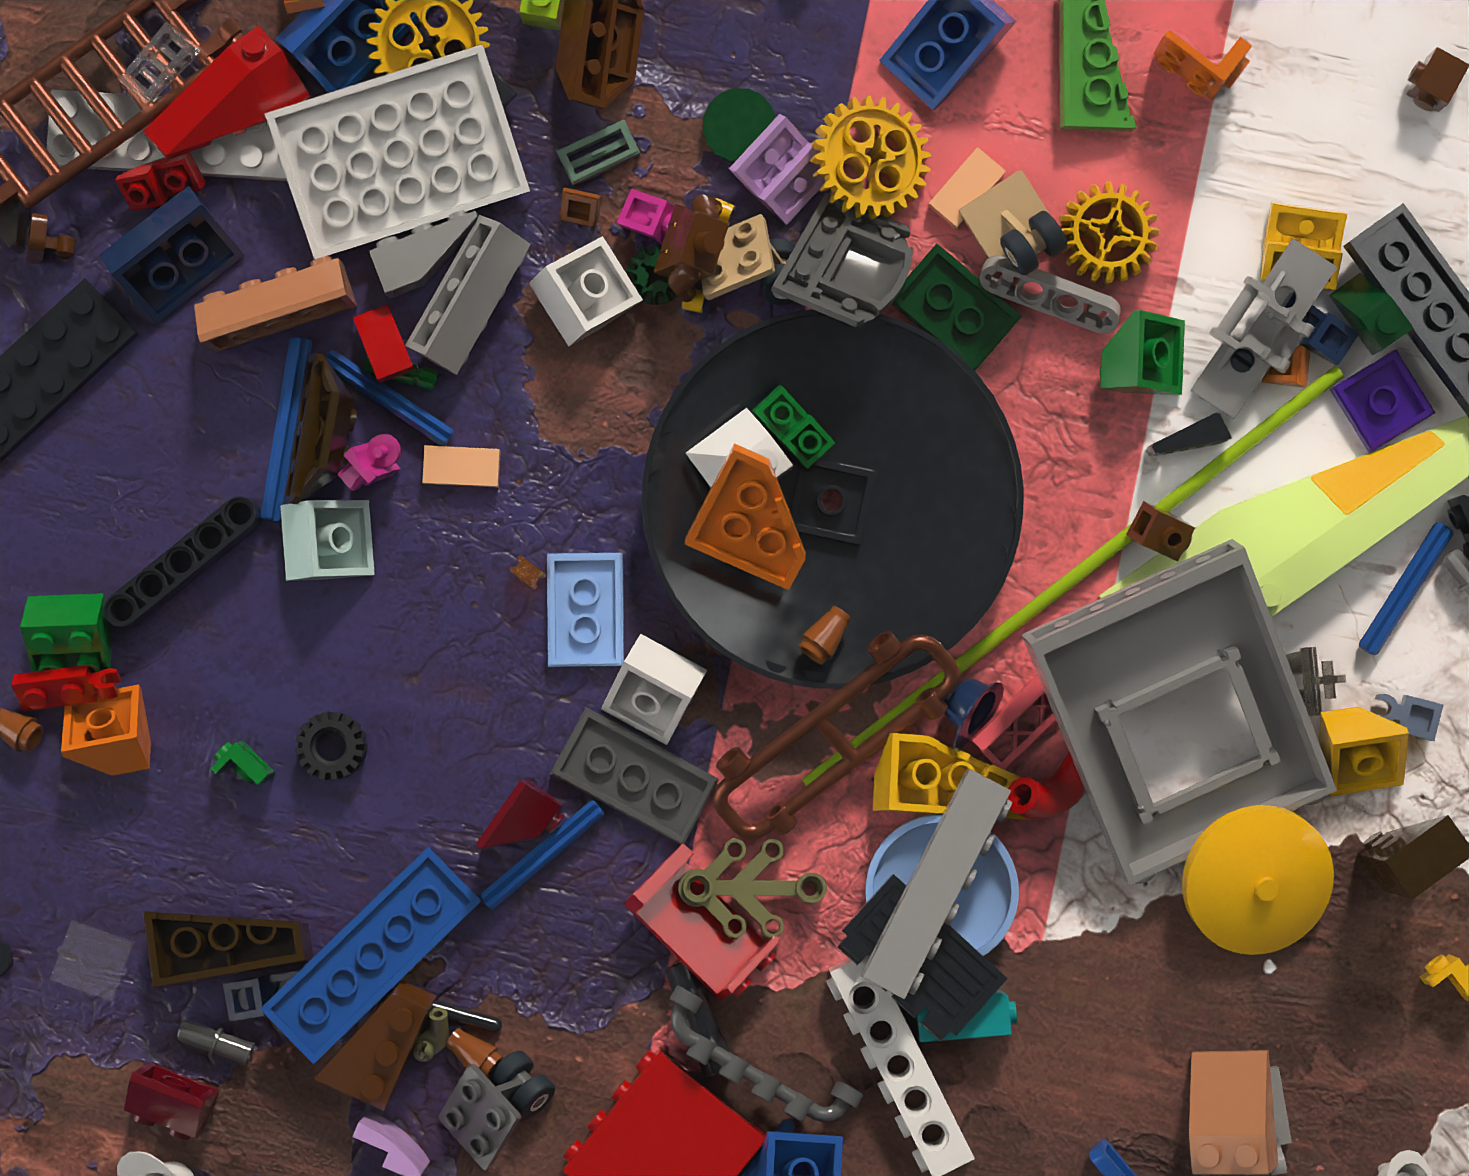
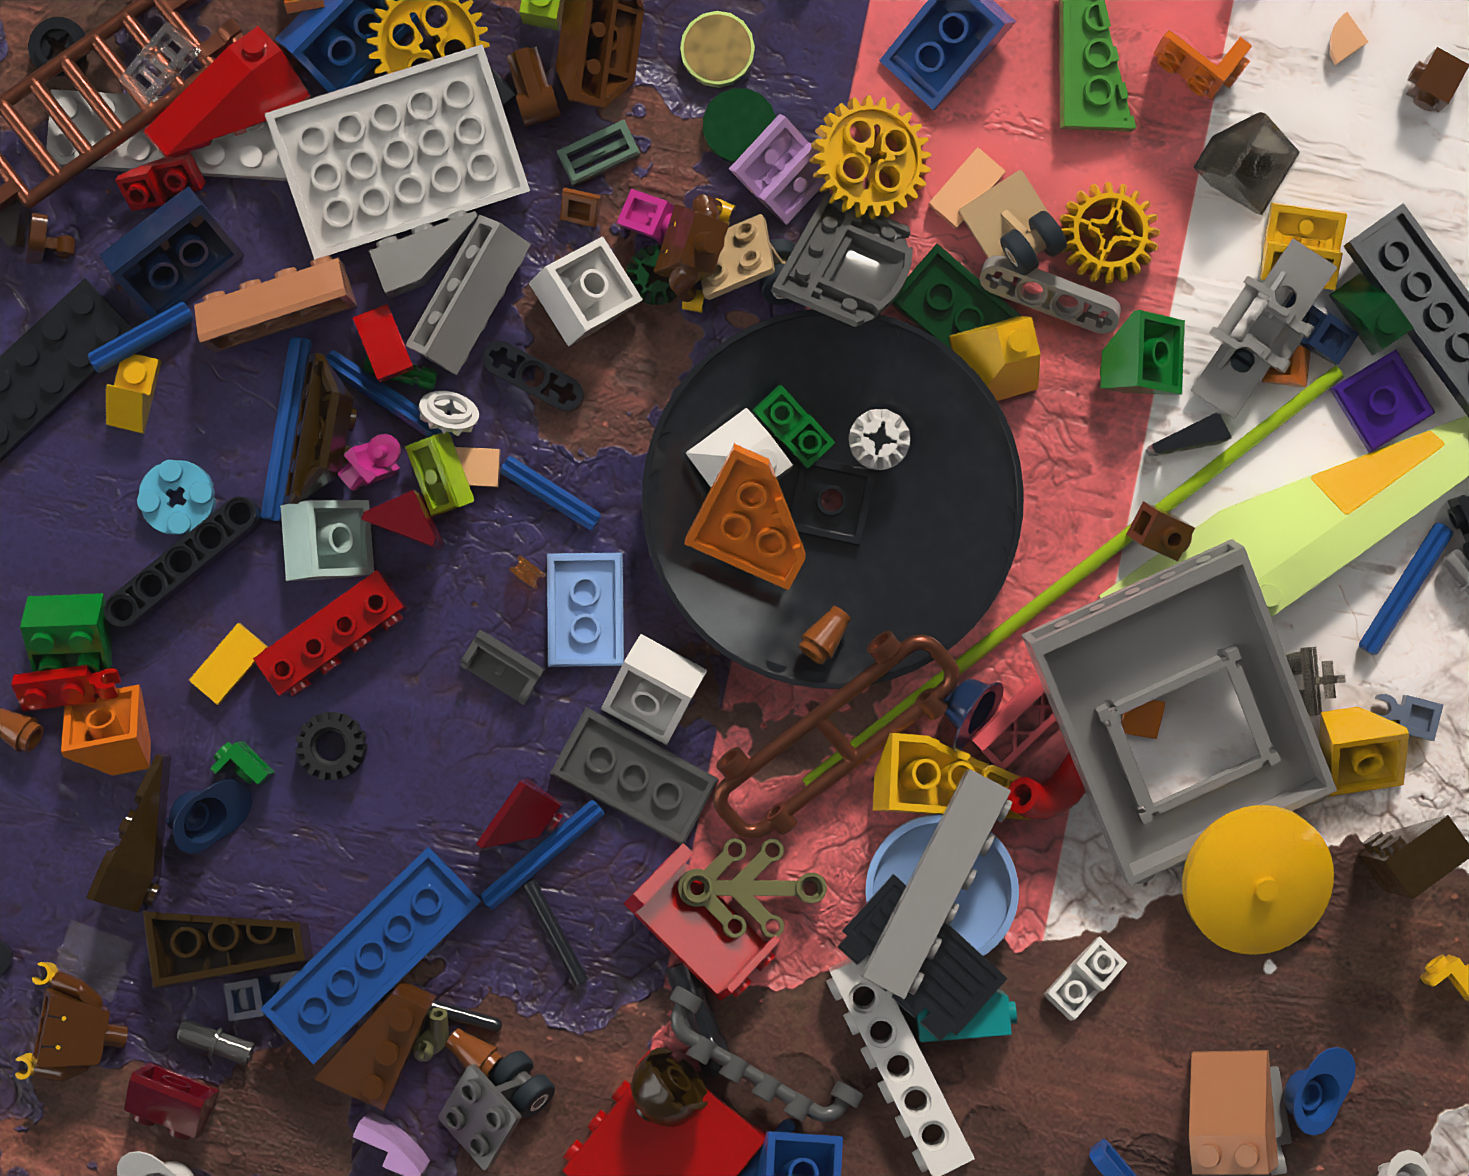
(58, 30): none -> black gear
(69, 1029): none -> reddish brown torso
(132, 393): none -> yellow slope
(133, 868): none -> dark brown wedge
(140, 337): none -> blue axle
(169, 476): none -> medium azure plate
(208, 815): none -> dark blue piece
(228, 663): none -> yellow tile
(330, 634): none -> red brick
(407, 517): none -> dark red slope
(435, 405): none -> white gear
(439, 473): none -> lime slope
(502, 667): none -> dark grey hinge
(513, 355): none -> black beam
(534, 95): none -> reddish brown piece
(550, 493): none -> blue axle
(555, 932): none -> black bar
(667, 1090): none -> dark brown cylinder
(717, 49): none -> pearl gold tile
(864, 449): none -> white gear
(1002, 355): none -> yellow slope
(1085, 978): none -> white slope
(1144, 719): none -> orange slope
(1248, 161): none -> clear smoke slope
(1319, 1091): none -> blue piece
(1345, 39): none -> light nougat tile

